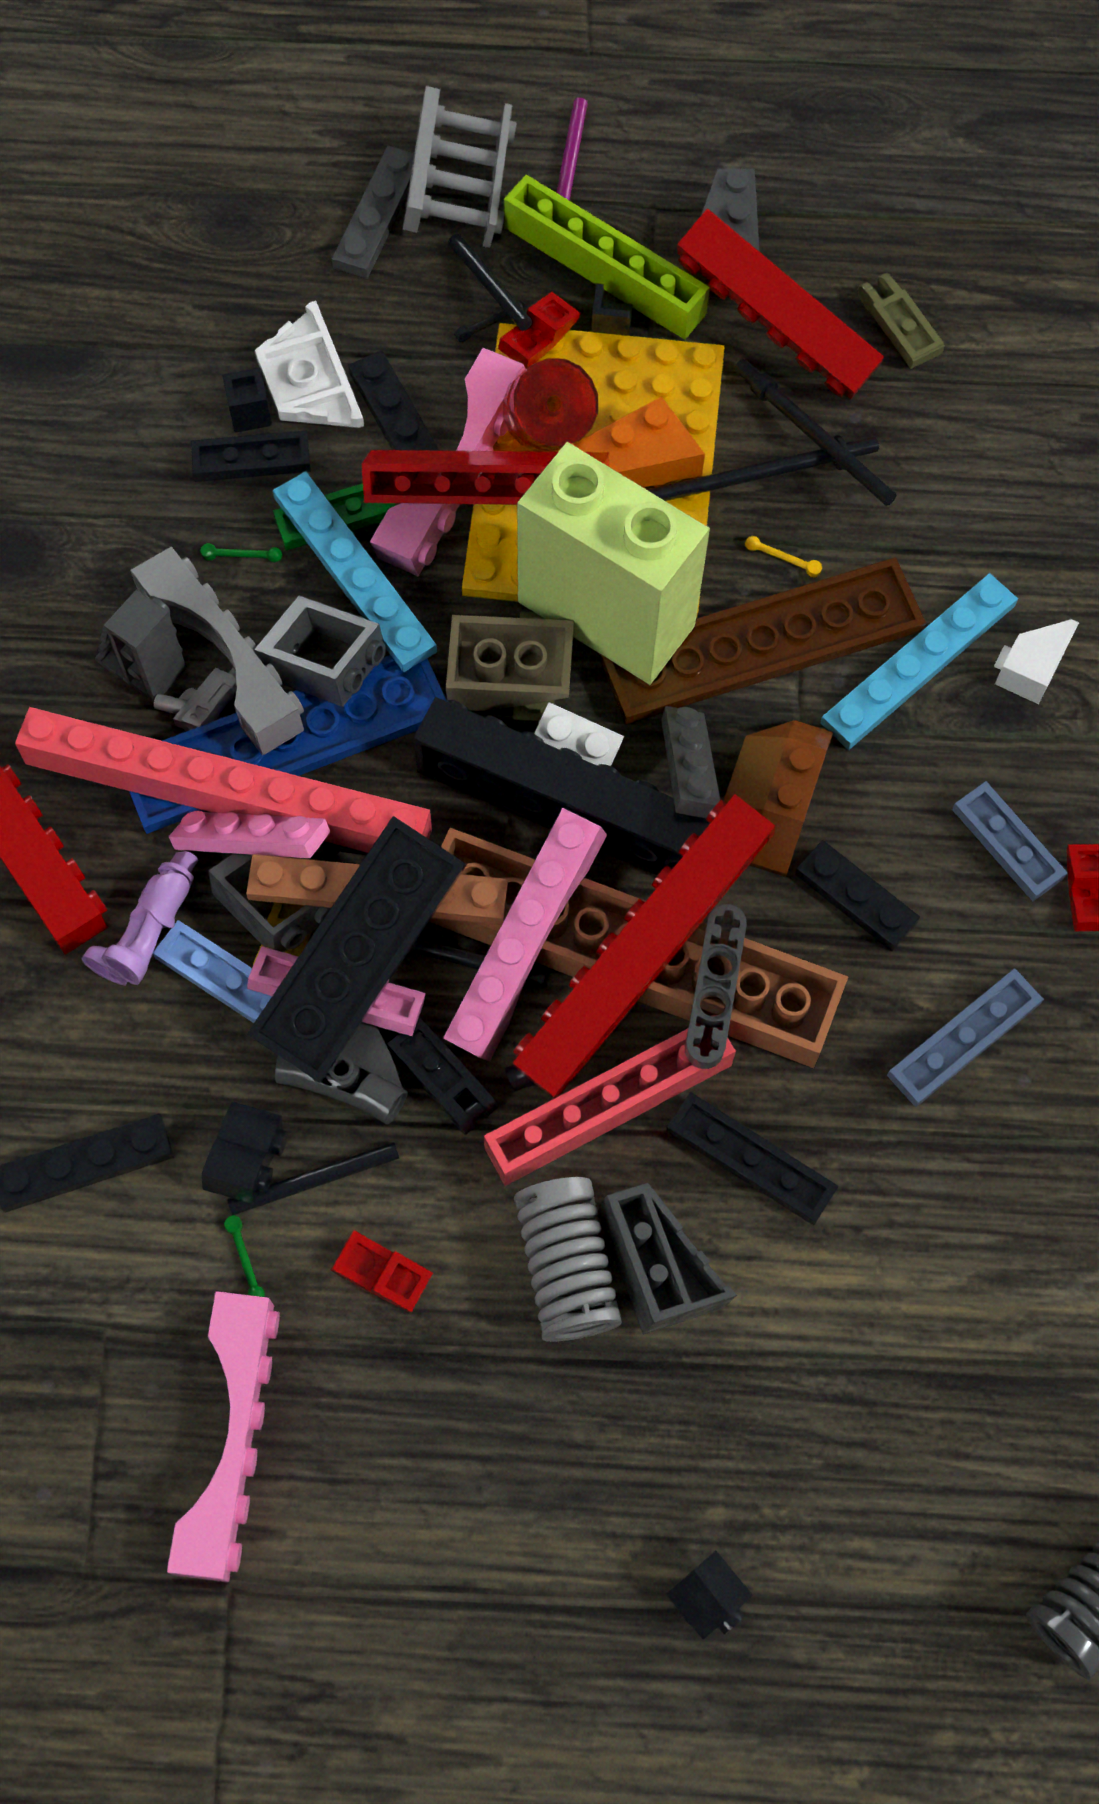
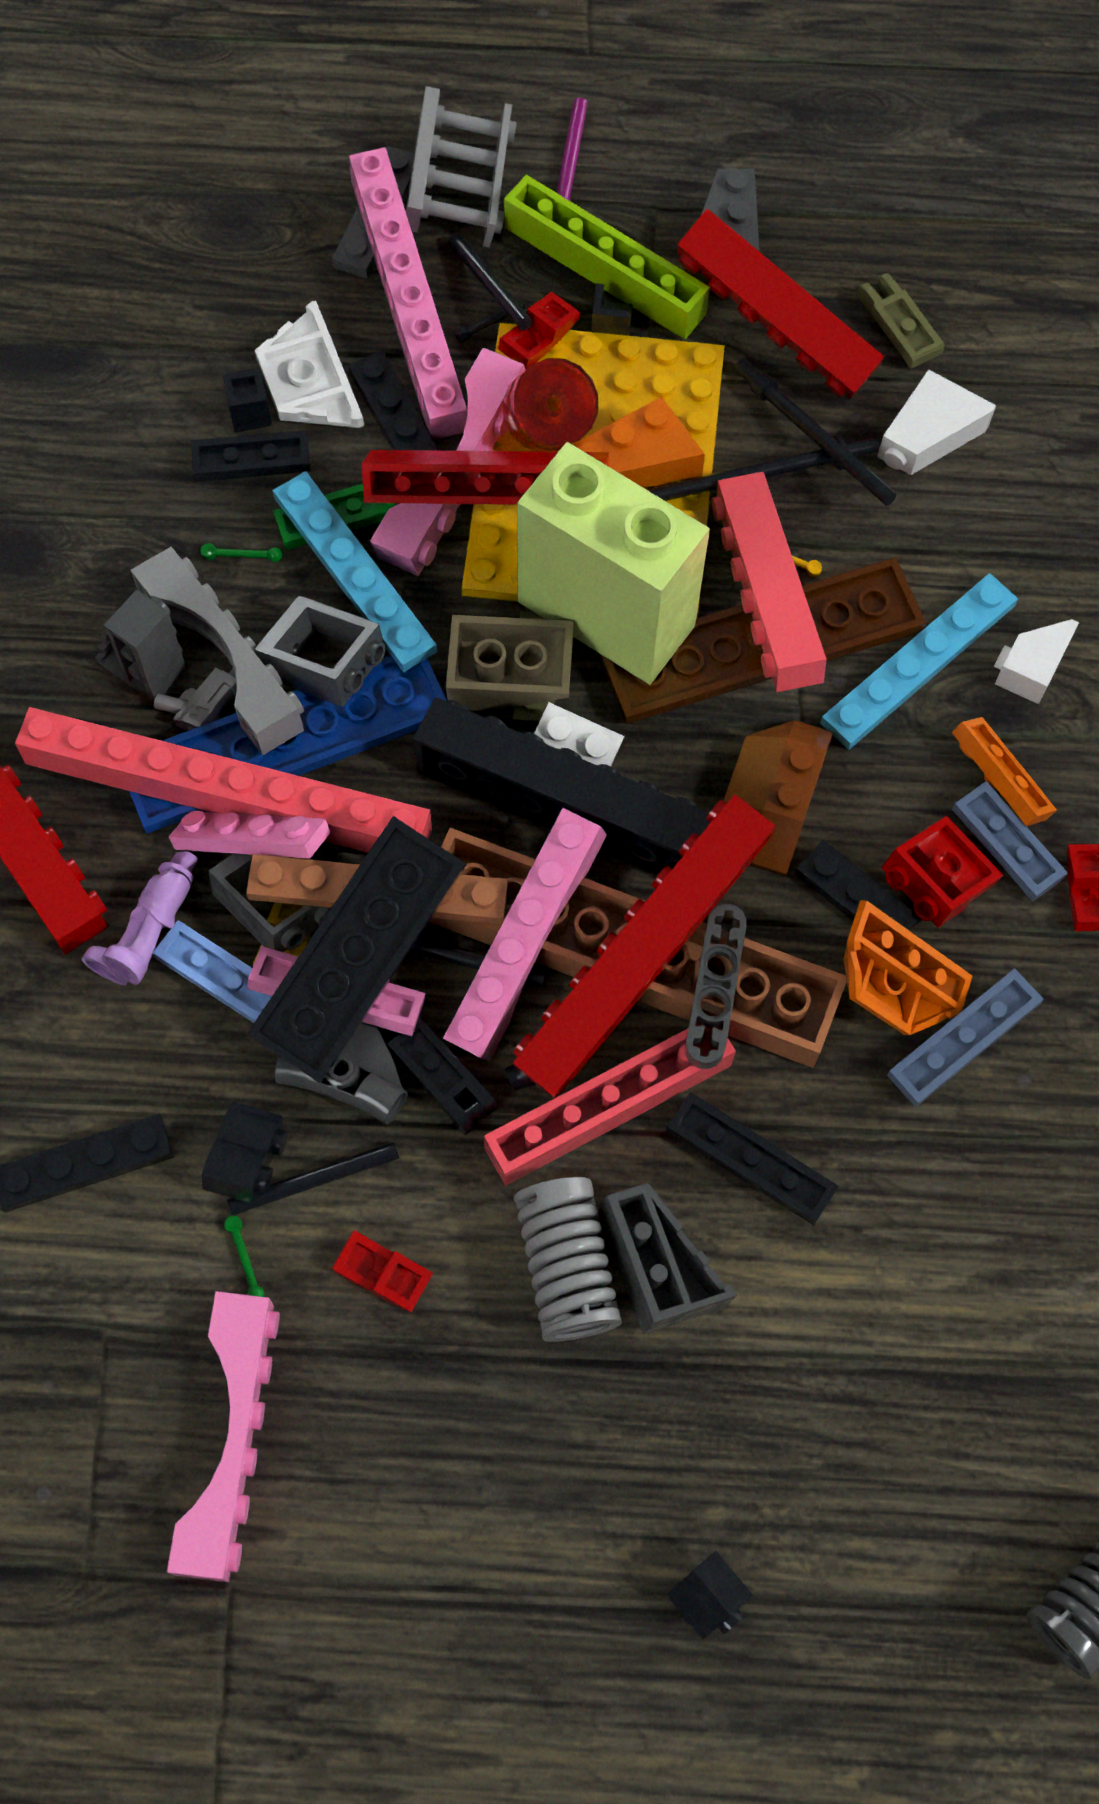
(408, 294): none -> bright pink brick
(690, 761): dark grey plate -> none
(769, 582): none -> coral brick
(900, 974): none -> orange wedge
(934, 423): none -> white slope
(940, 872): none -> red plate
(1003, 771): none -> orange plate

